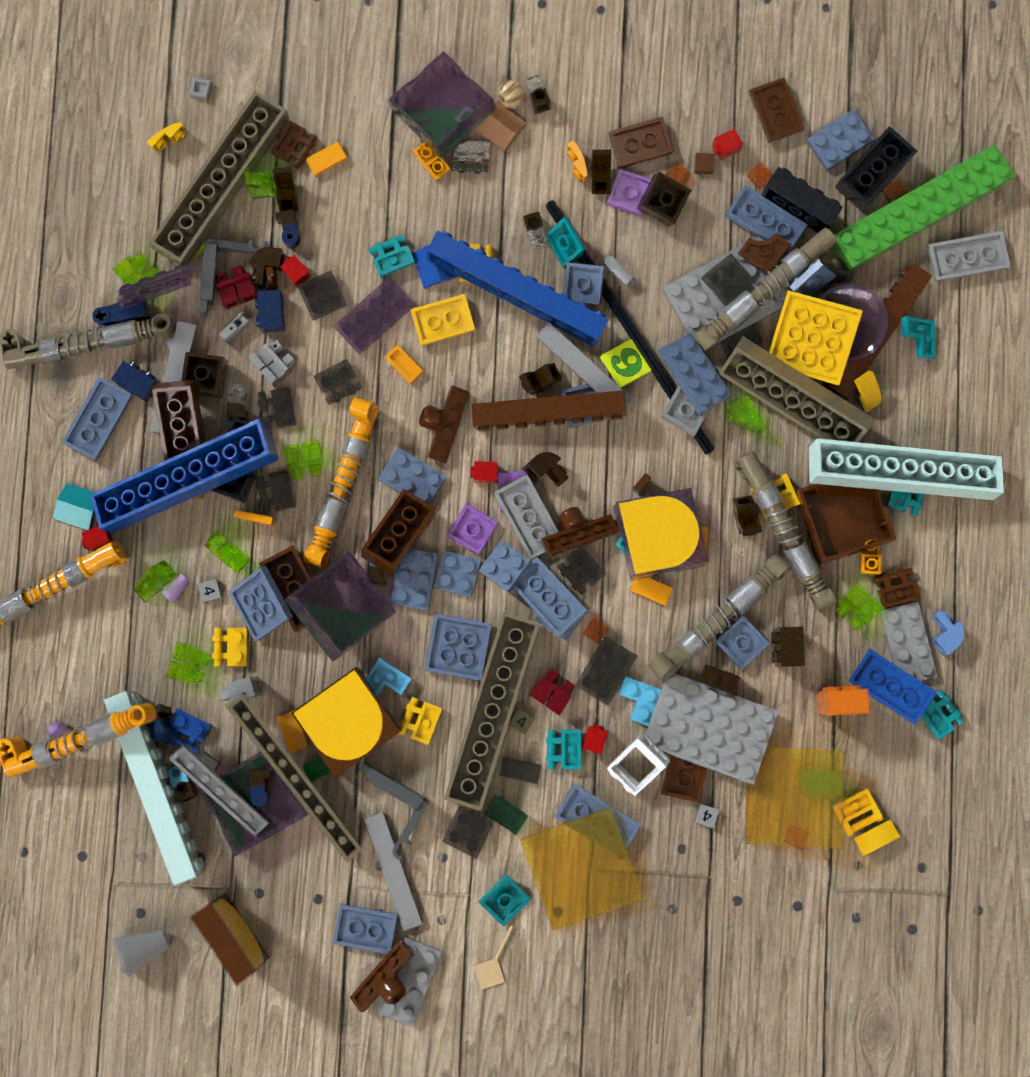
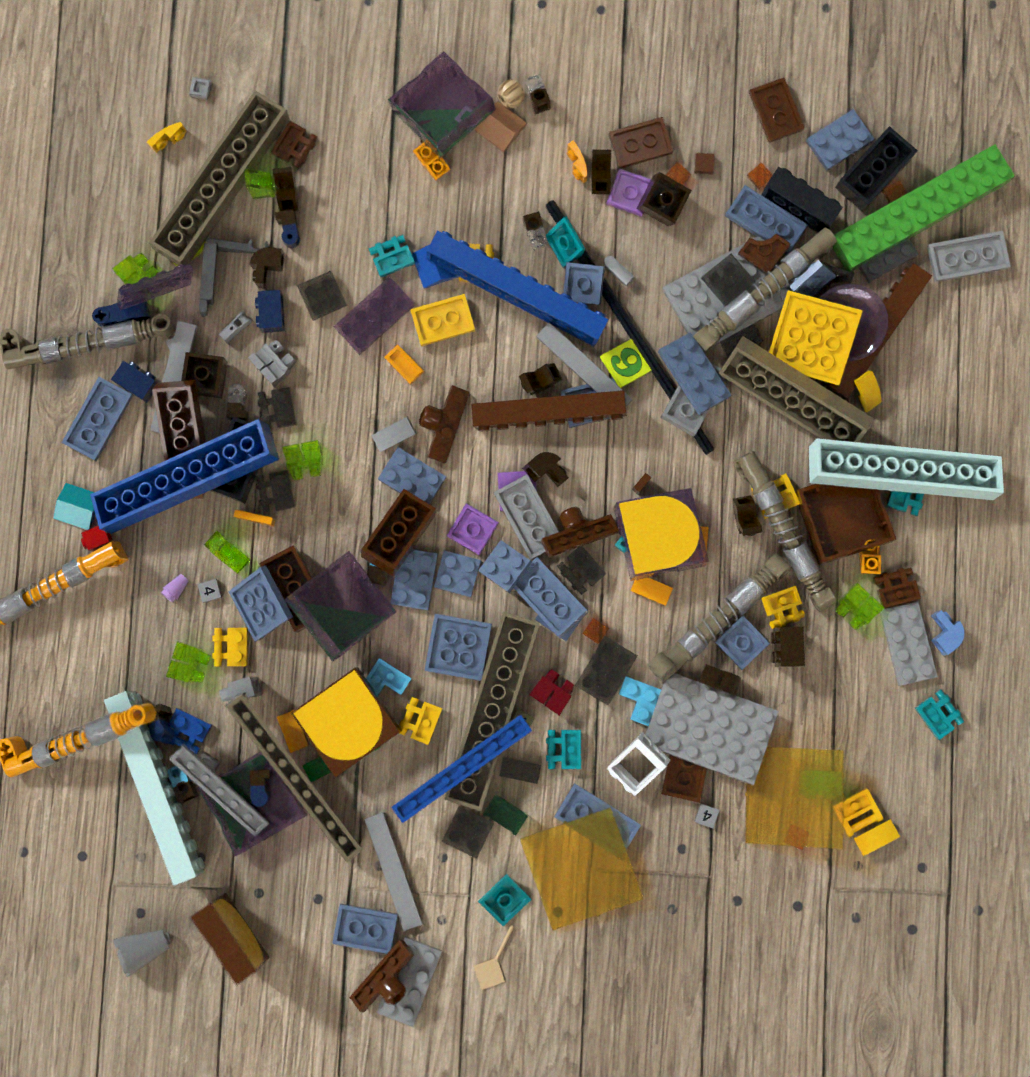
(57, 728): lavender cone -> none
(154, 580): clear neon green slope -> none
(227, 288): dark red hips -> none
(272, 279): reddish brown tile -> none
(295, 270): red brick -> none
(326, 159): light orange tile -> none
(333, 508): light orange piece -> none
(335, 376): clear smoke plate -> none
(393, 434): none -> light grey slope
(401, 792): dark grey hinge -> none
(461, 769): none -> blue plate
(472, 151): clear smoke plate -> none
(484, 472): red brick -> none
(595, 739): red brick -> none
(727, 144): red brick -> none
(745, 415): clear neon green slope -> none
(781, 601): none -> yellow plate
(843, 700): orange brick -> none
(888, 260): none -> dark grey plate
(893, 686): blue plate -> none
(923, 332): teal plate -> none

